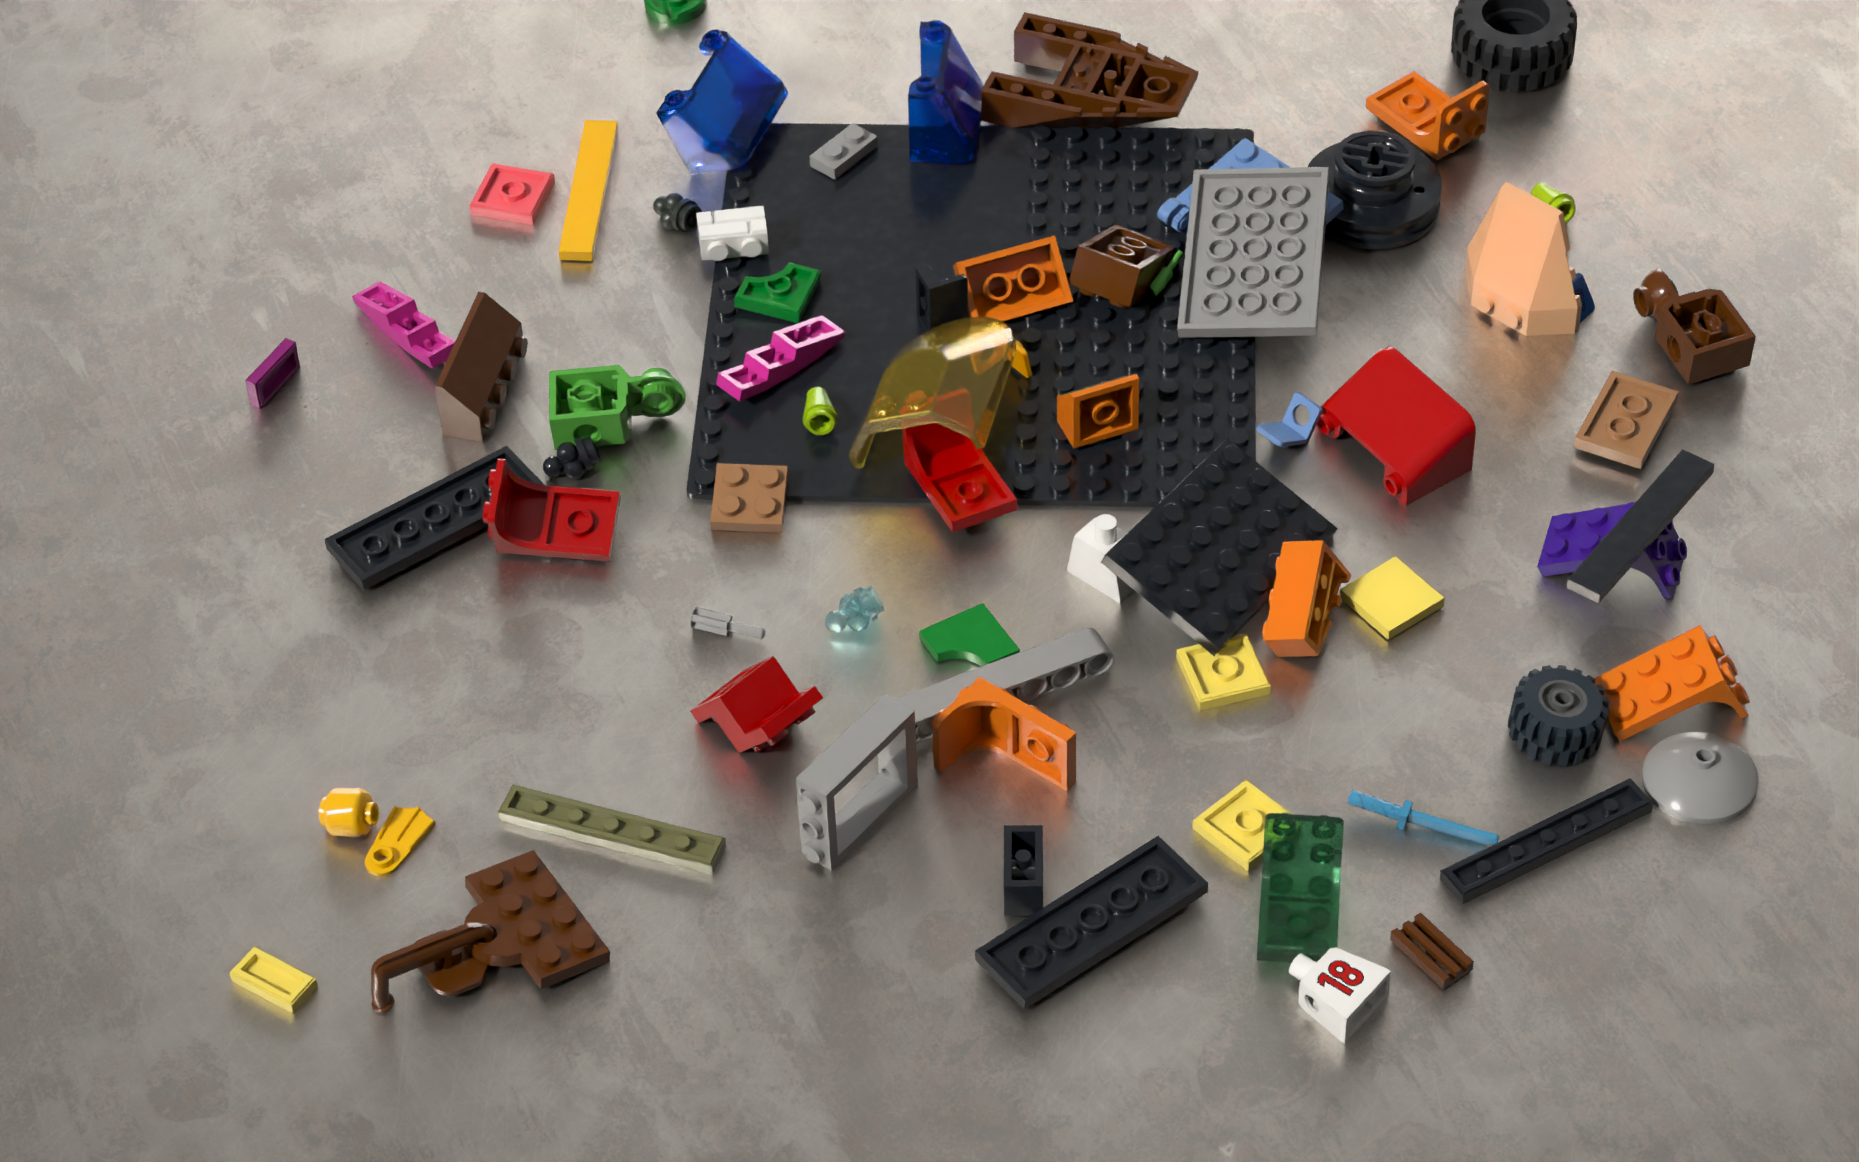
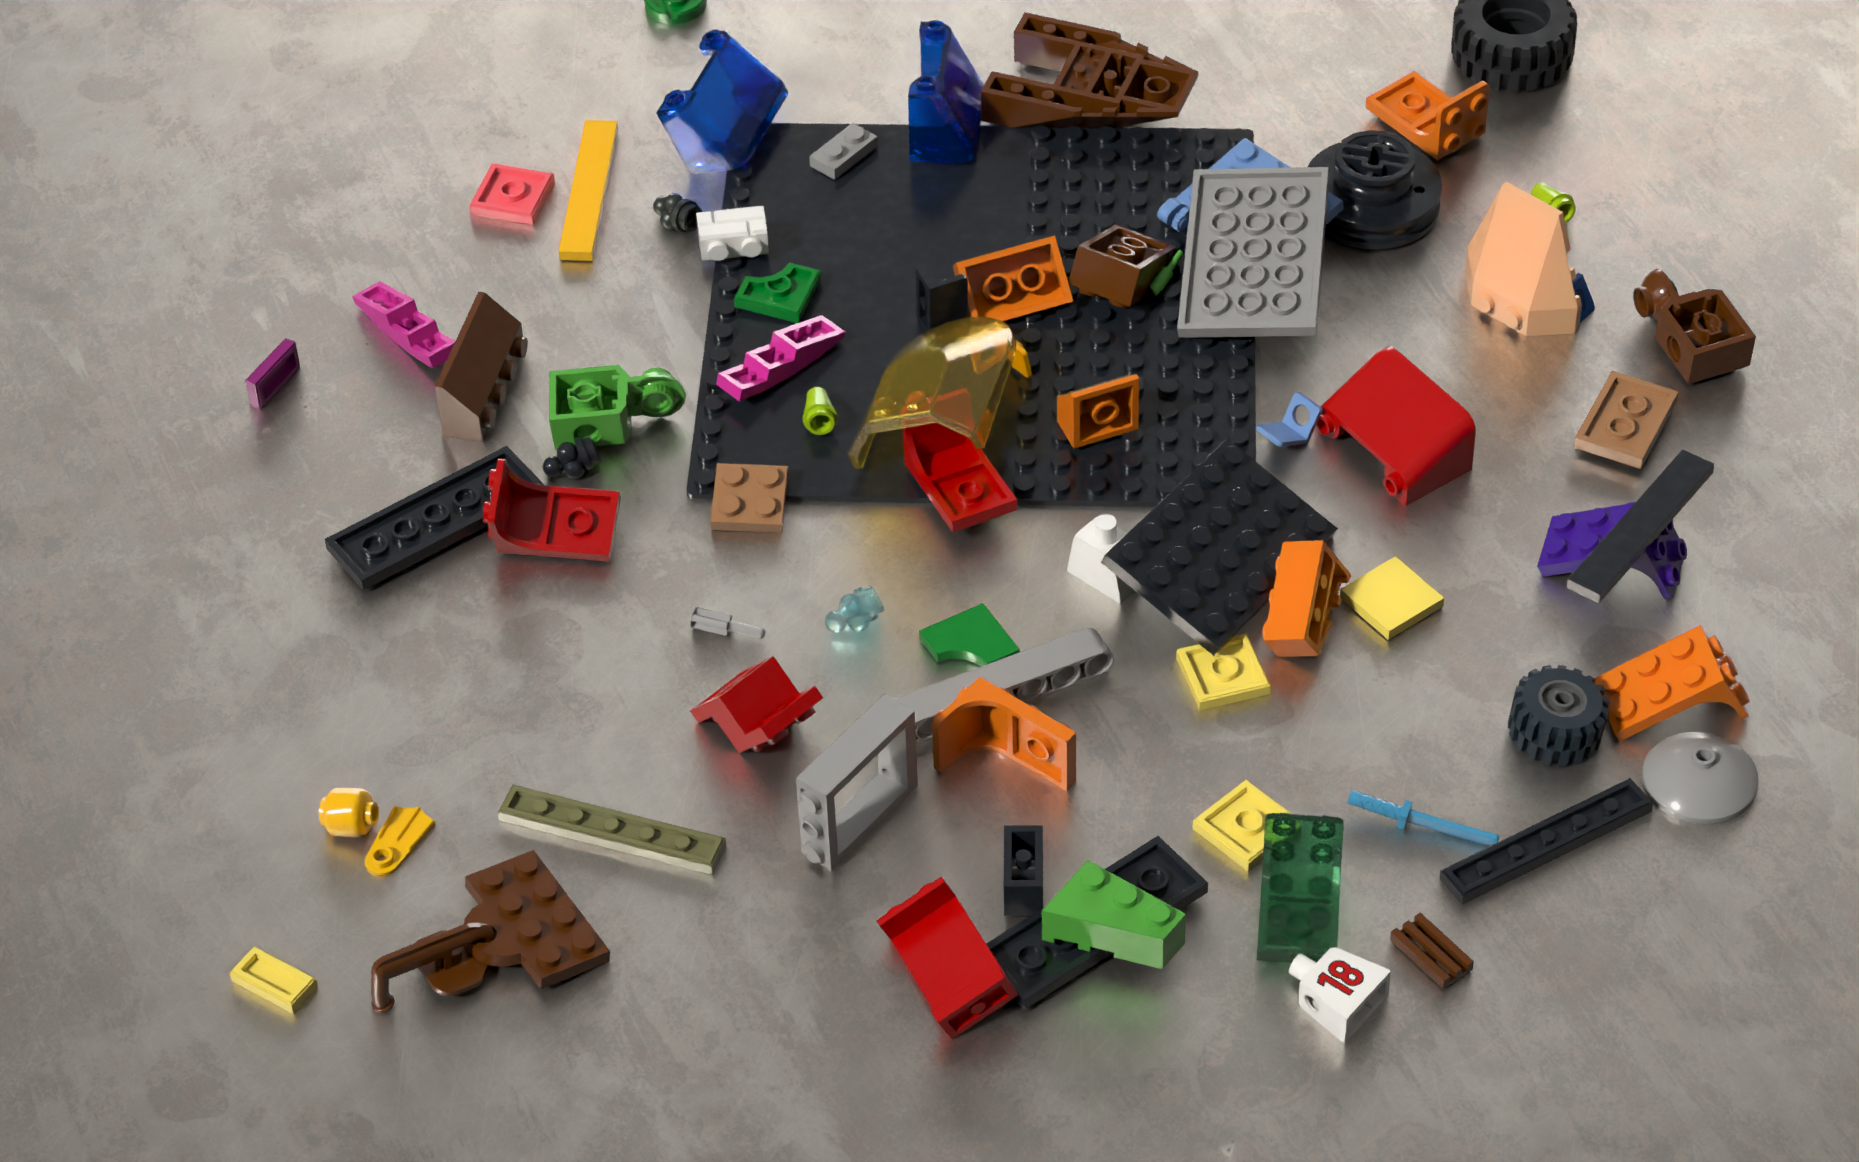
(947, 957): none -> red panel
(1115, 917): none -> bright green wedge

